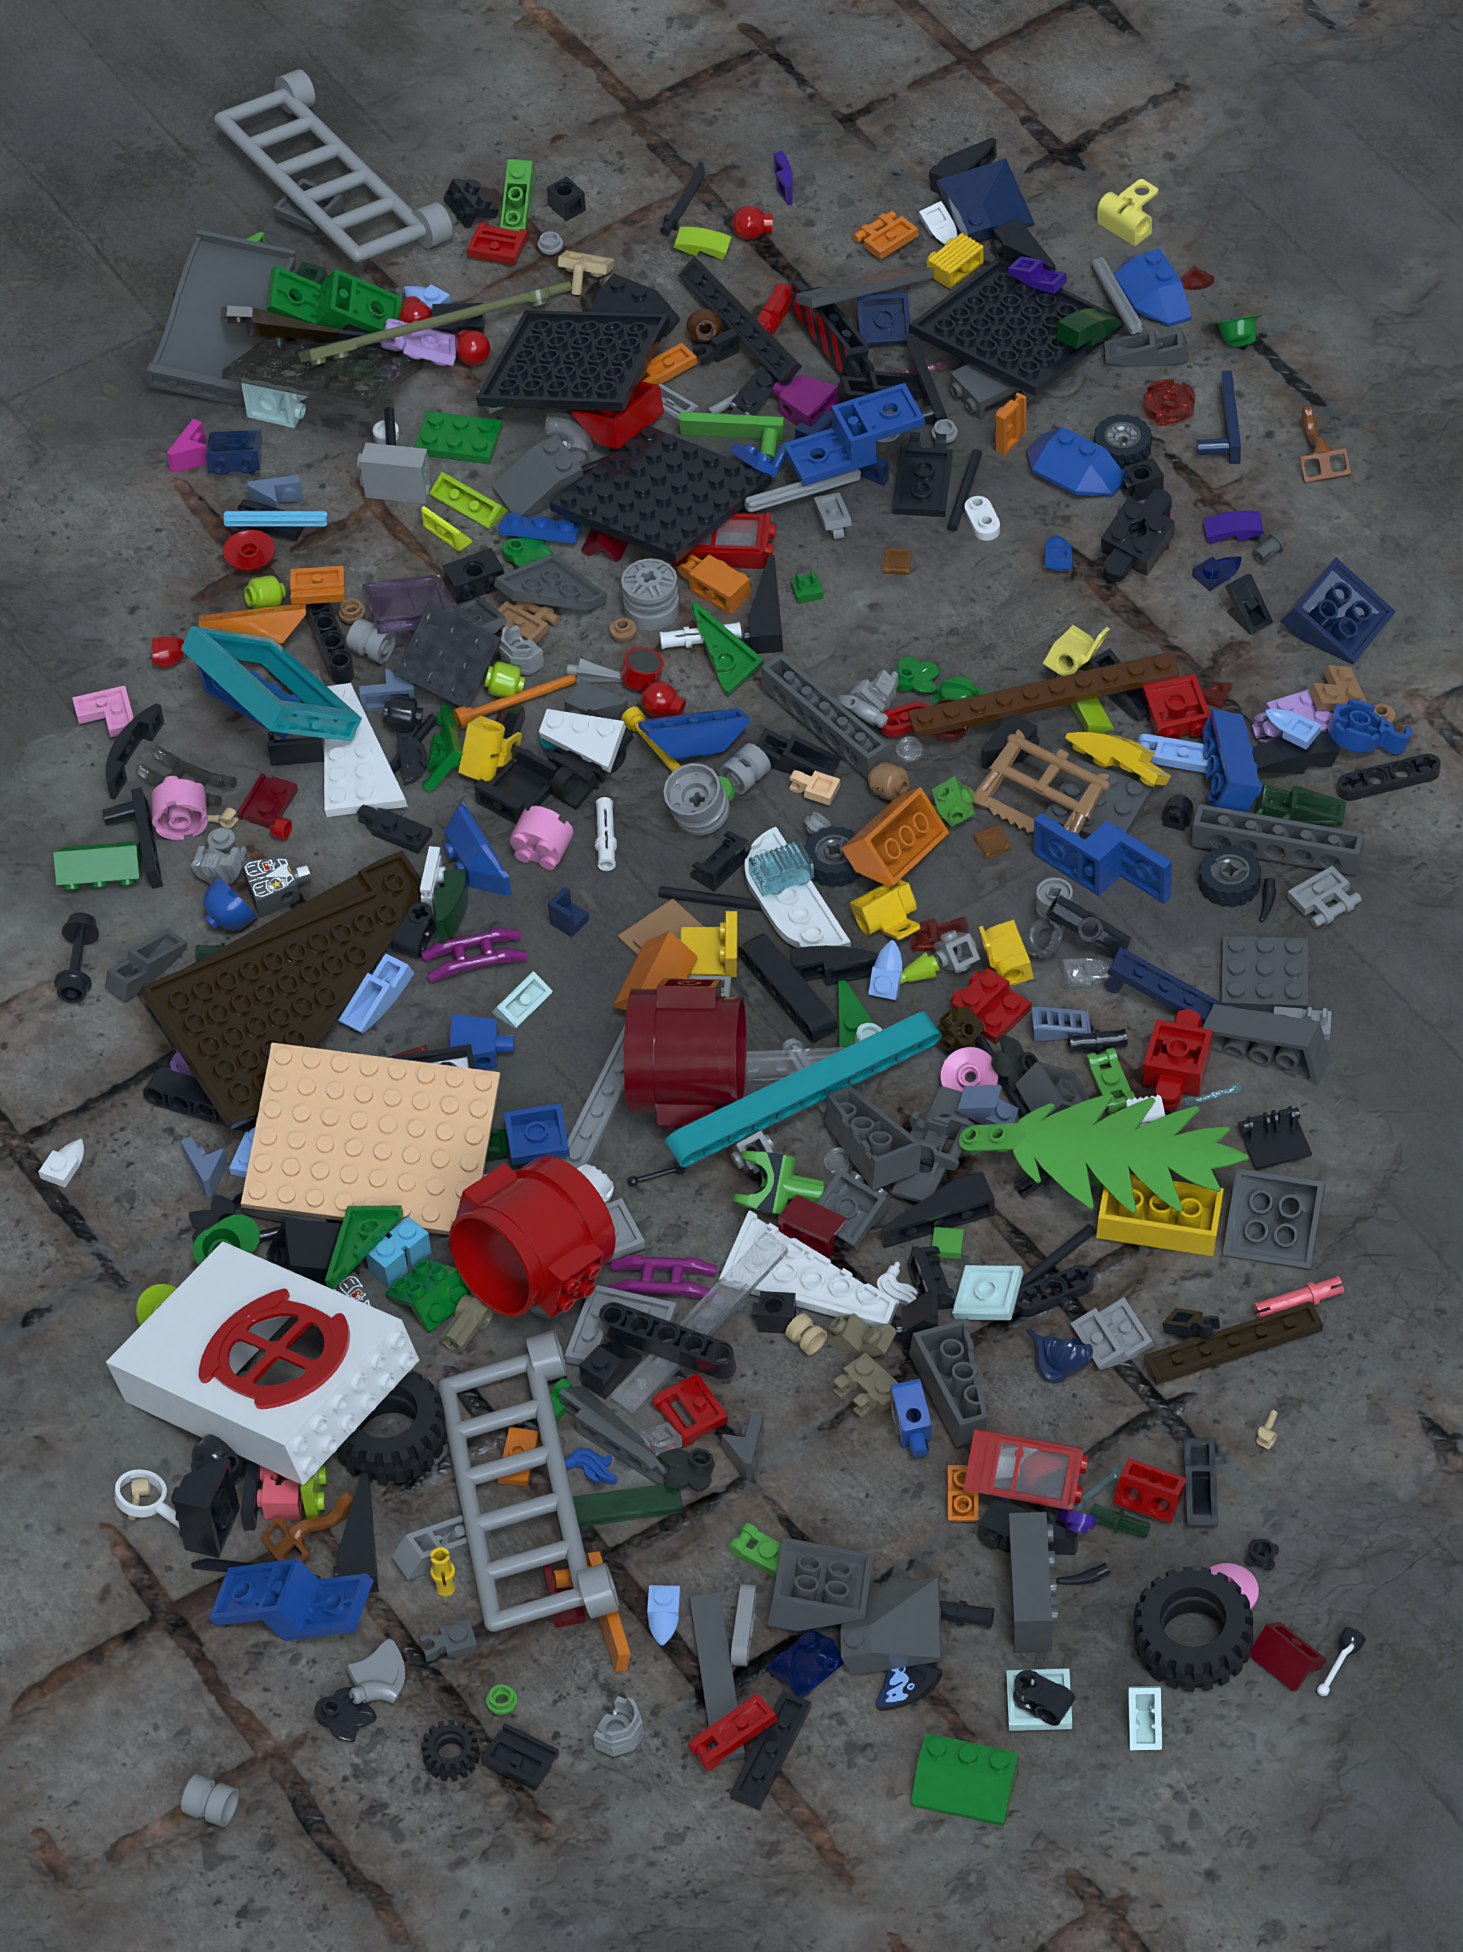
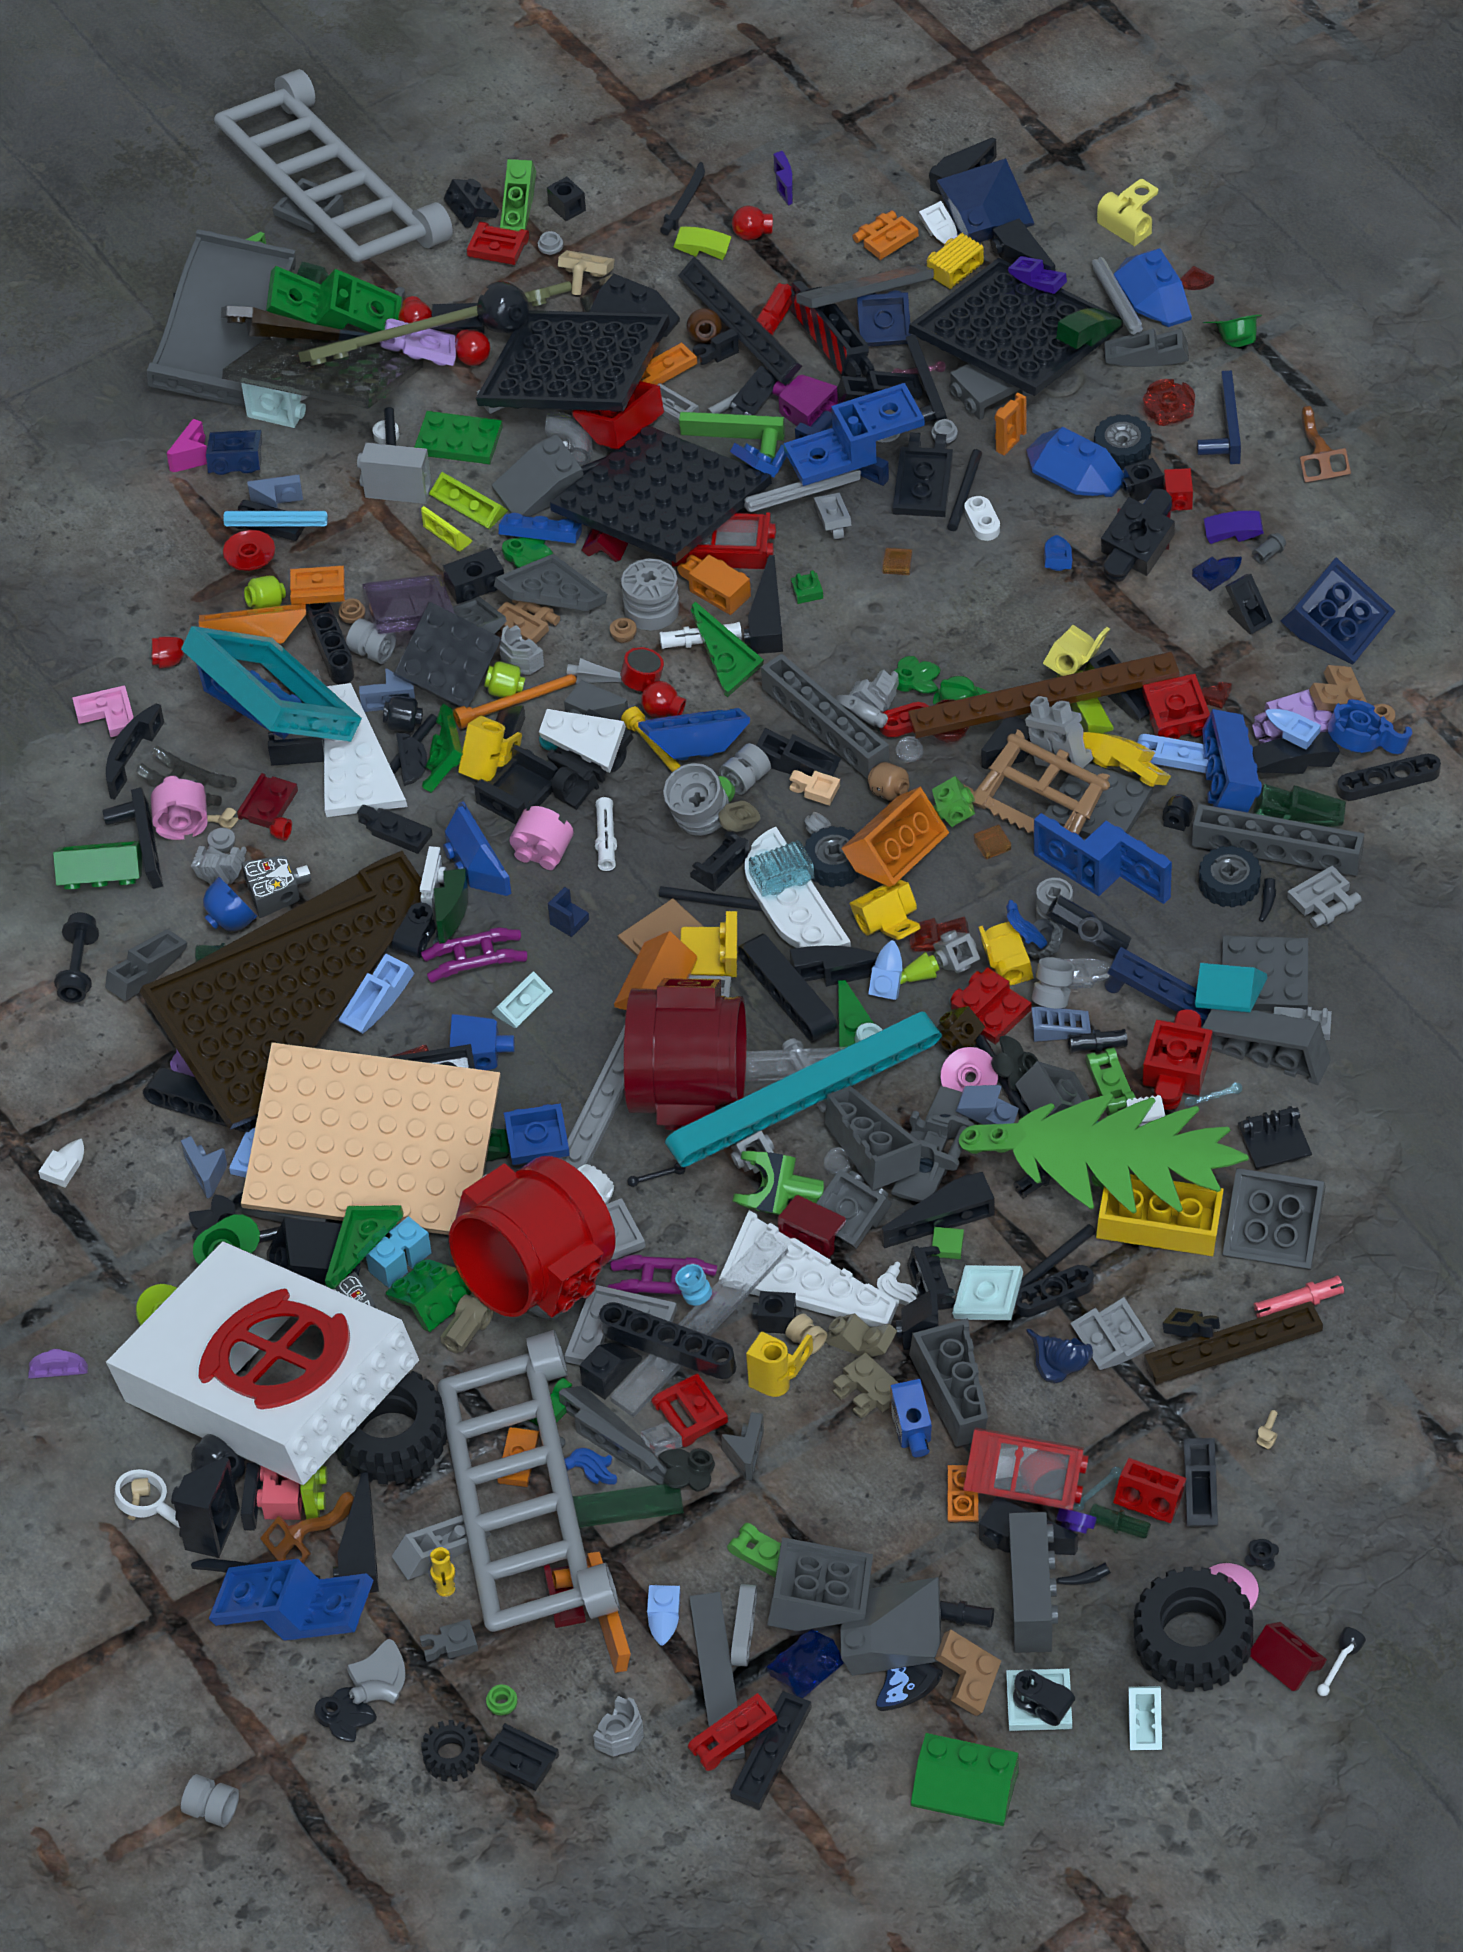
(57, 1363): none -> medium lavender plate
(428, 295): light blue plate -> none
(503, 307): none -> black cylinder
(693, 1284): none -> medium azure wheel
(738, 816): none -> dark tan plate
(772, 1366): none -> yellow piece
(975, 1667): none -> medium nougat plate
(1024, 927): none -> blue piece
(1053, 983): none -> light grey wheel
(1057, 729): none -> light grey hips
(1179, 486): none -> red brick
(1228, 987): none -> teal slope

